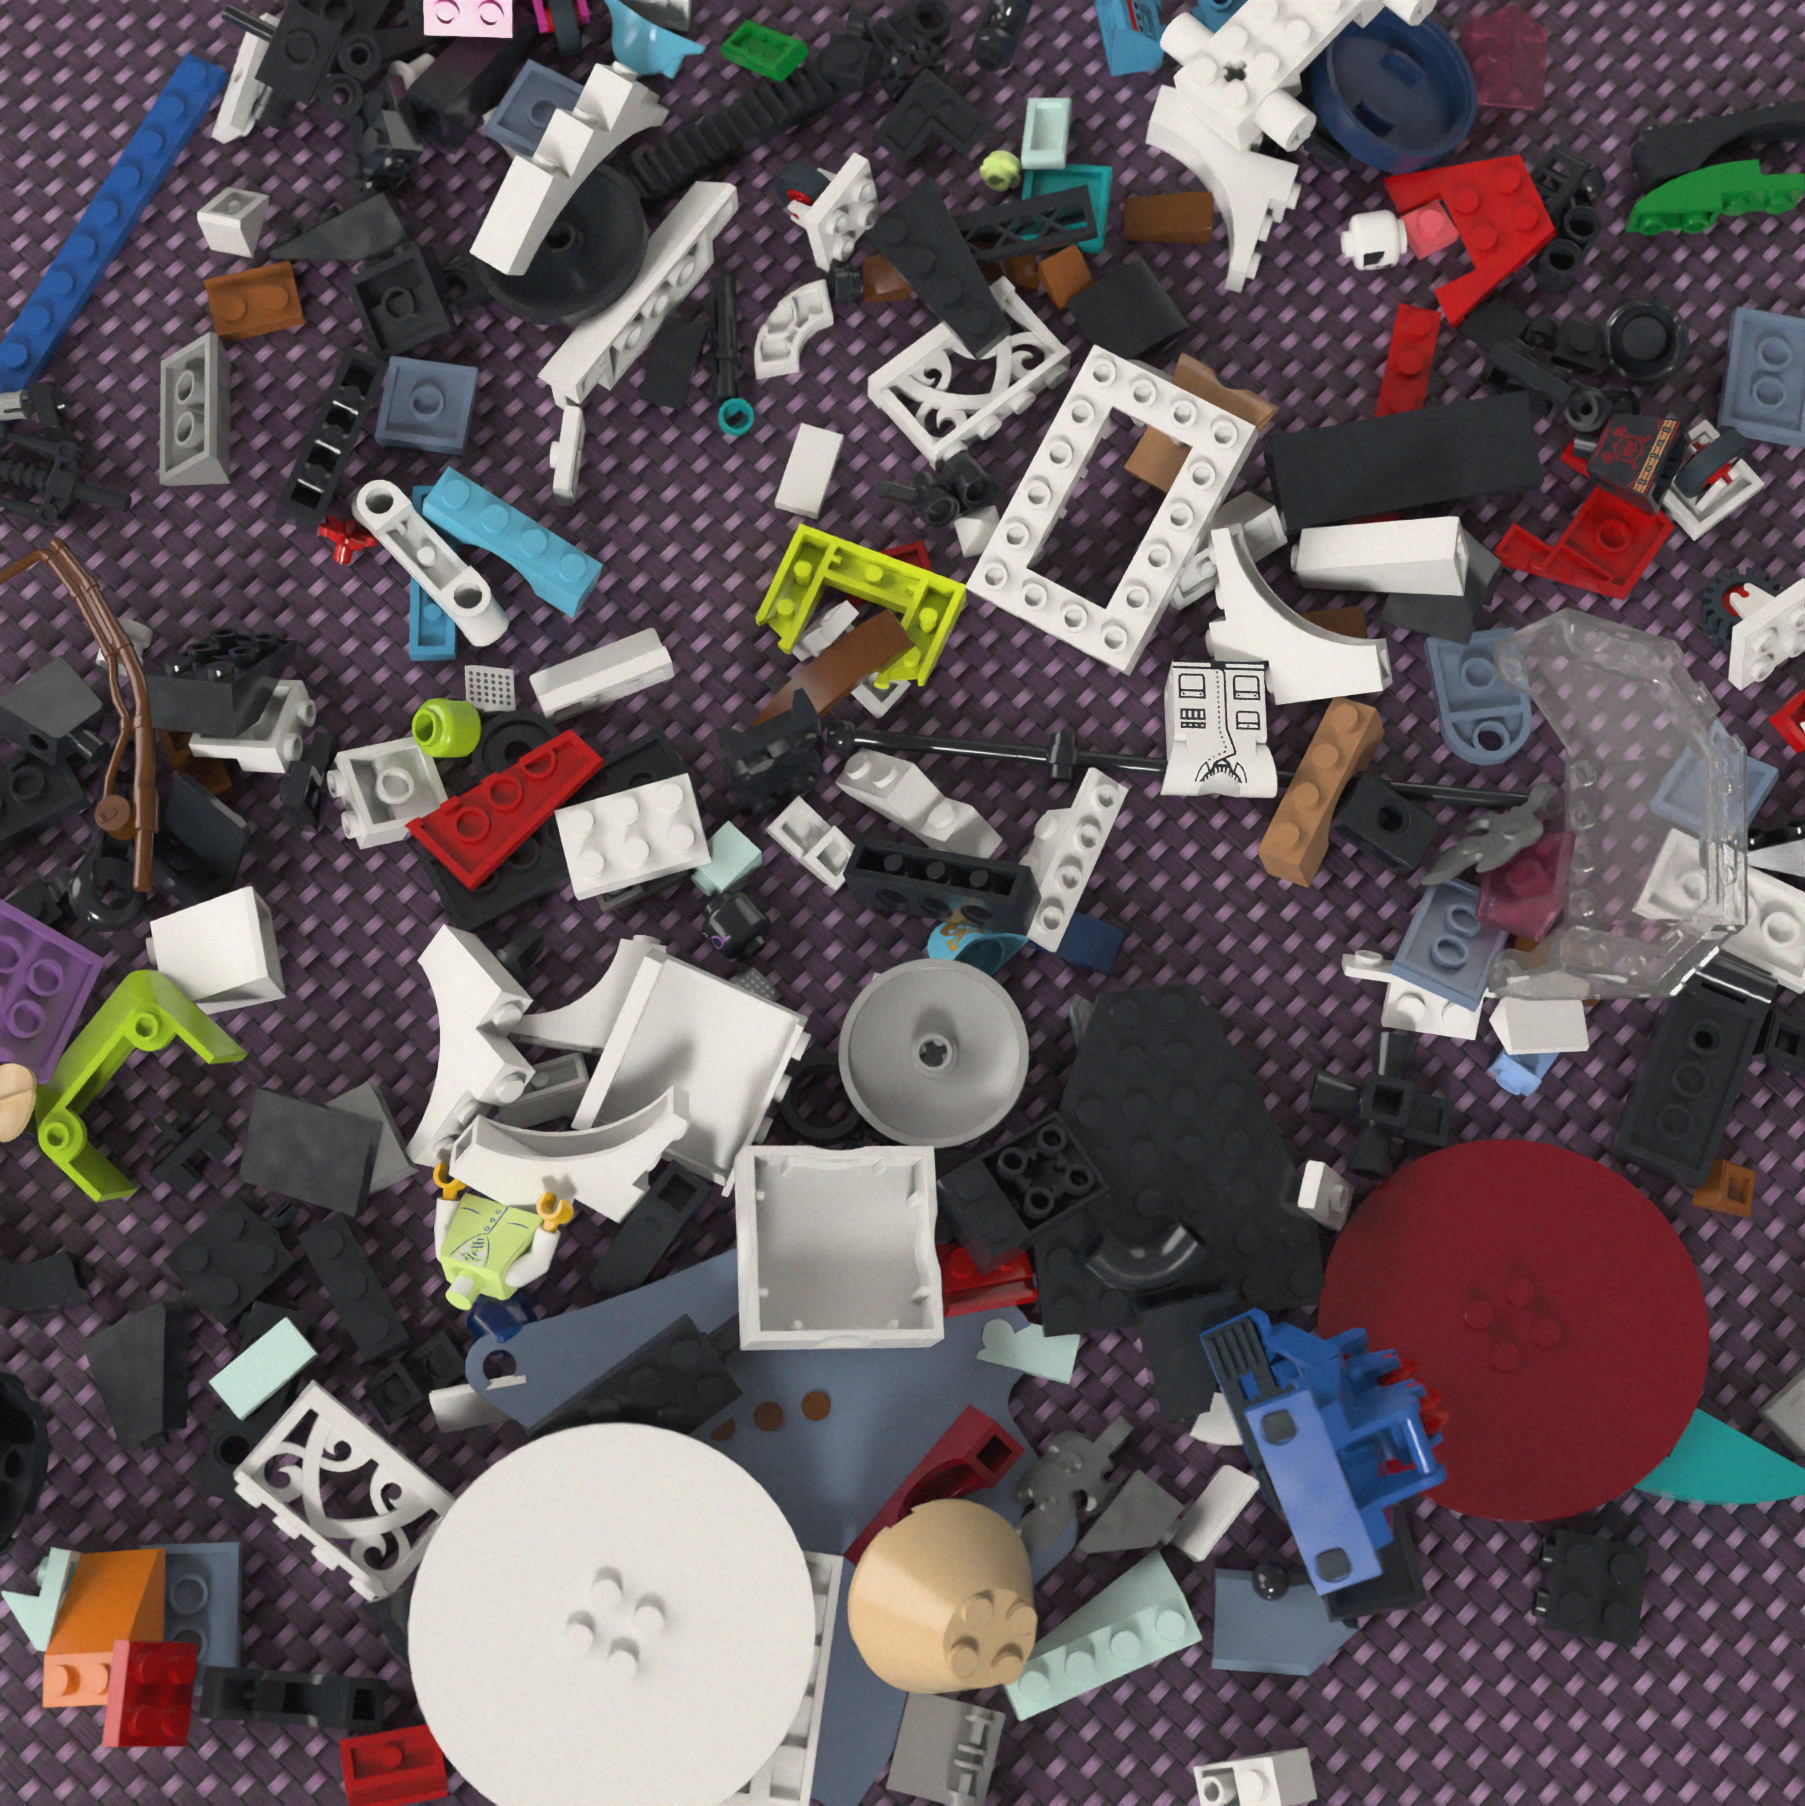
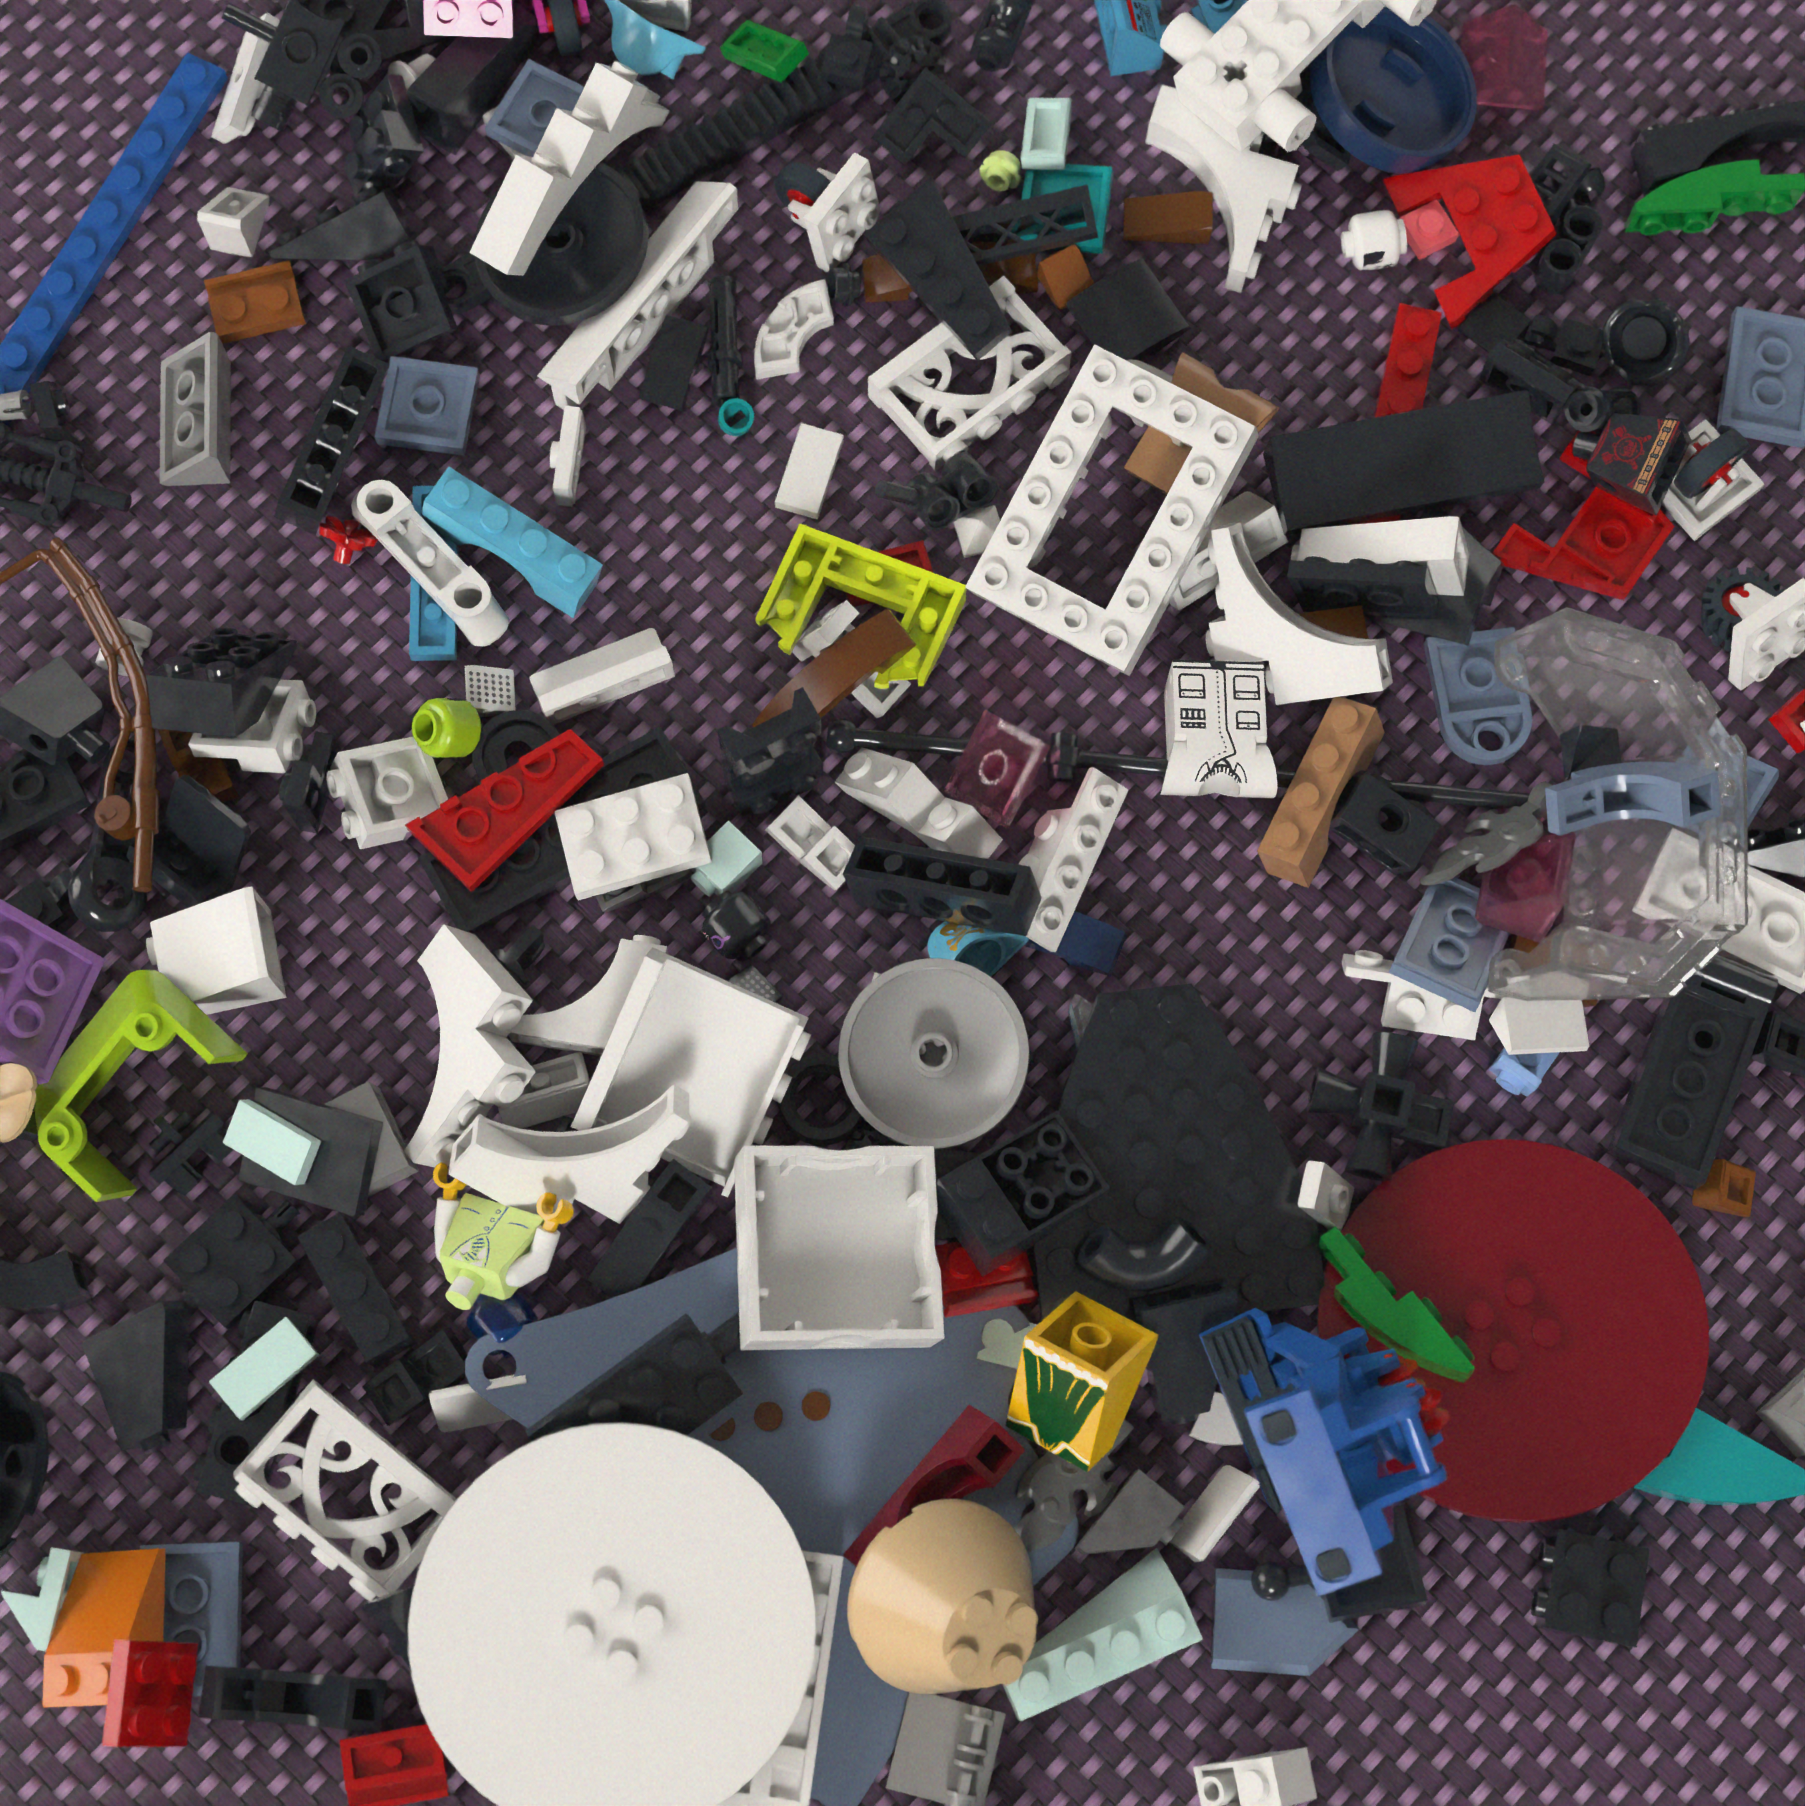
(272, 1142): none -> light aqua tile
(997, 768): none -> clear pink slope
(1078, 1379): none -> yellow slope
(1380, 588): none -> black plate
(1403, 1325): none -> green slope
(1589, 747): none -> black slope
(1643, 790): none -> sand blue arch

